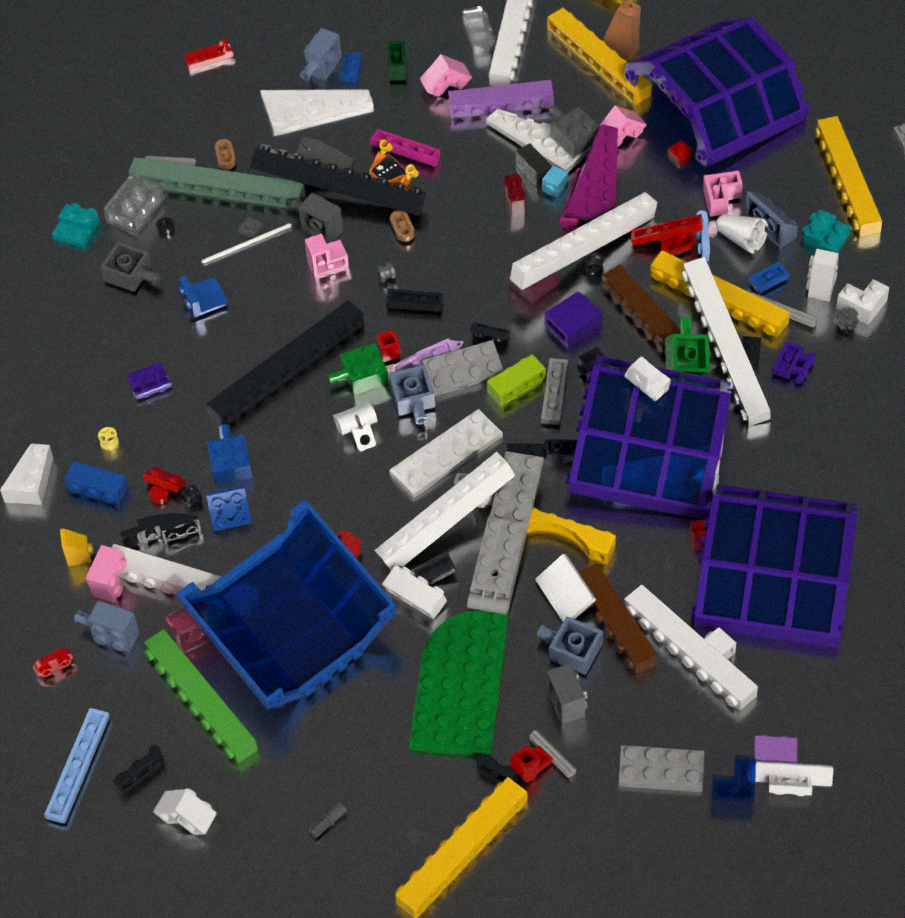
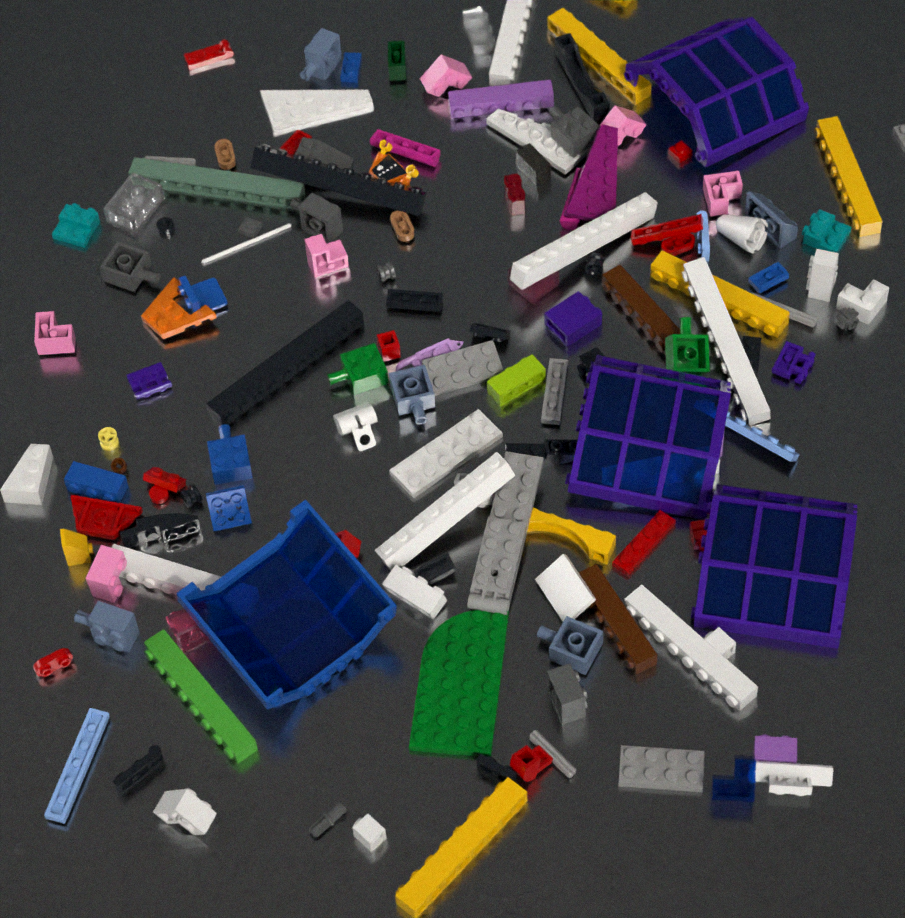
(51, 337): none -> bright pink brick
(102, 517): none -> red wing
(121, 462): none -> reddish brown hinge
(168, 317): none -> orange wing
(293, 142): none -> red plate
(369, 832): none -> white brick
(555, 181): medium azure brick -> none
(591, 97): none -> black arch
(624, 30): nougat slope -> none
(643, 543): none -> red plate
(648, 378): white piece -> none
(756, 435): none -> light blue plate

